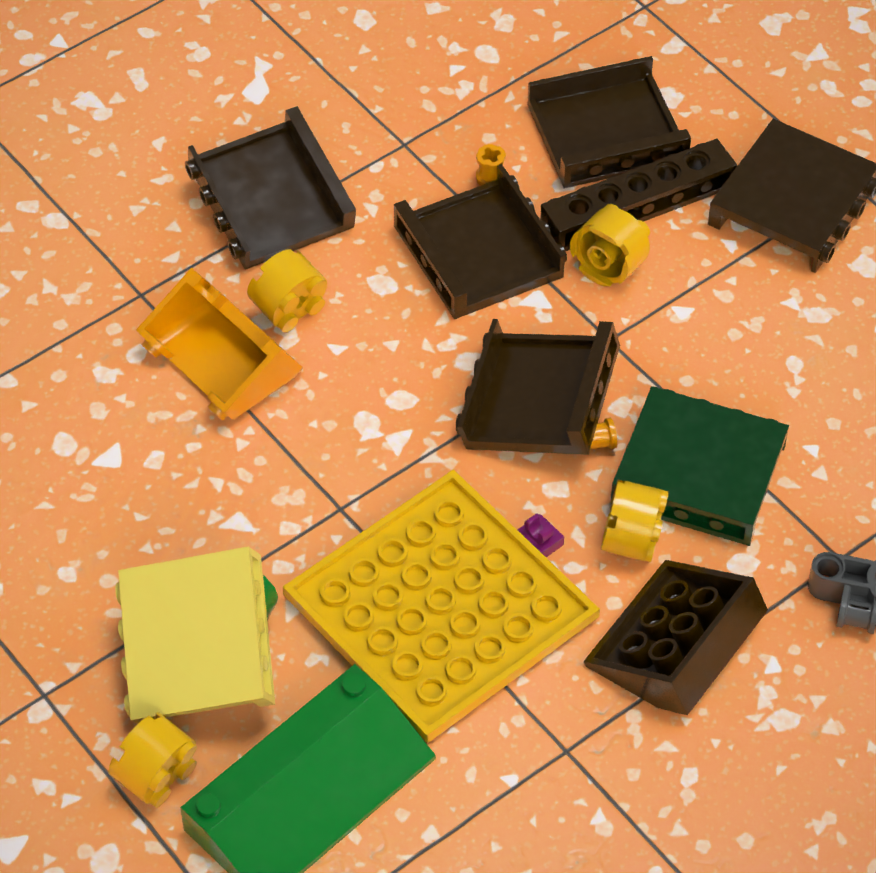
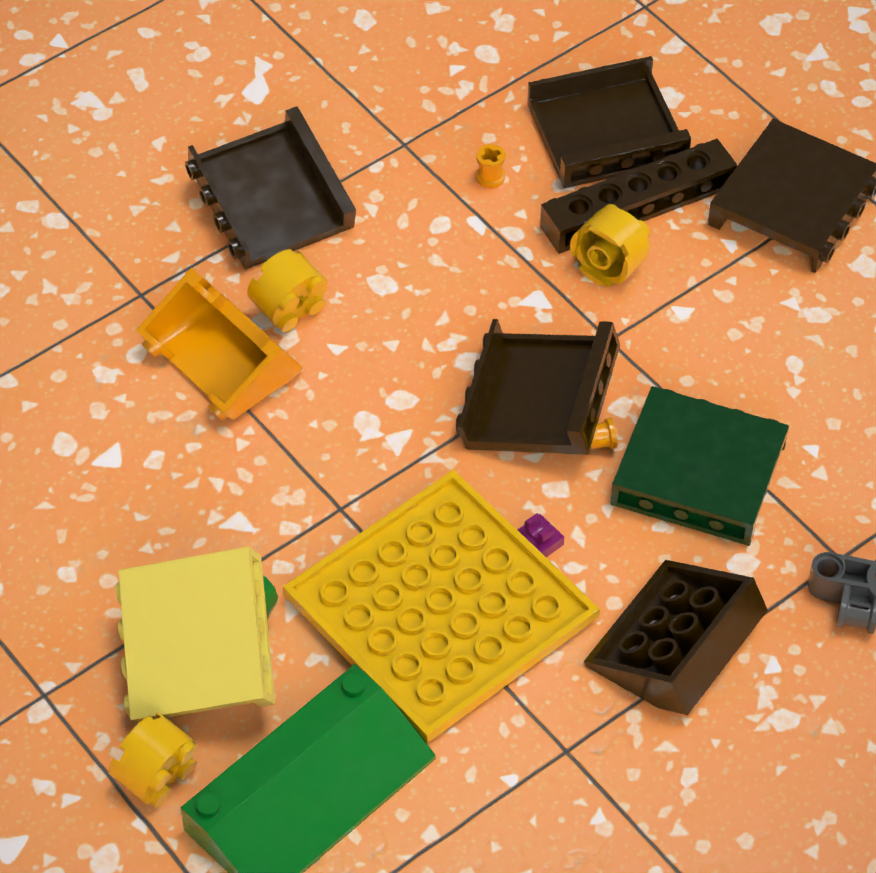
(481, 245): dark brown panel -> none
(634, 520): yellow brick -> none

